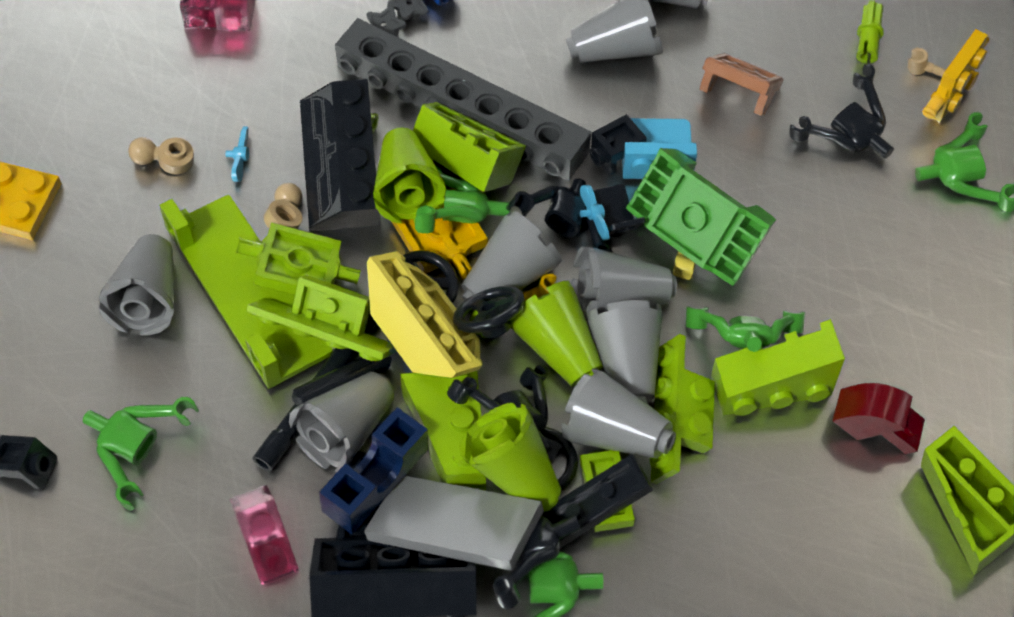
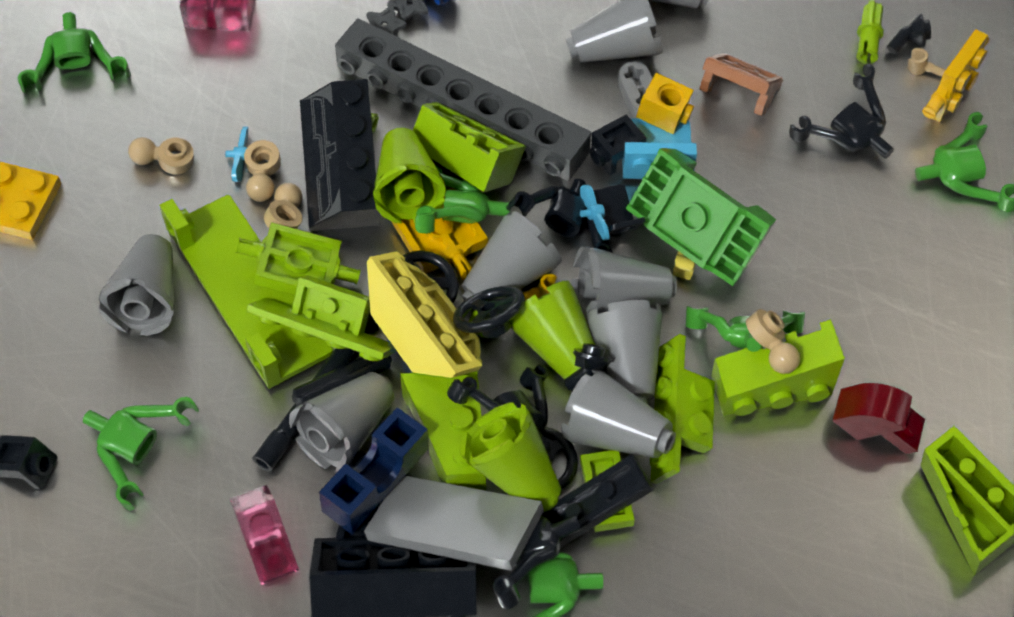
(71, 51): none -> bright green piece
(260, 185): none -> tan plate
(587, 358): none -> black plate
(628, 88): none -> light grey beam
(666, 104): none -> yellow brick
(768, 332): none -> tan plate
(917, 31): none -> black plate

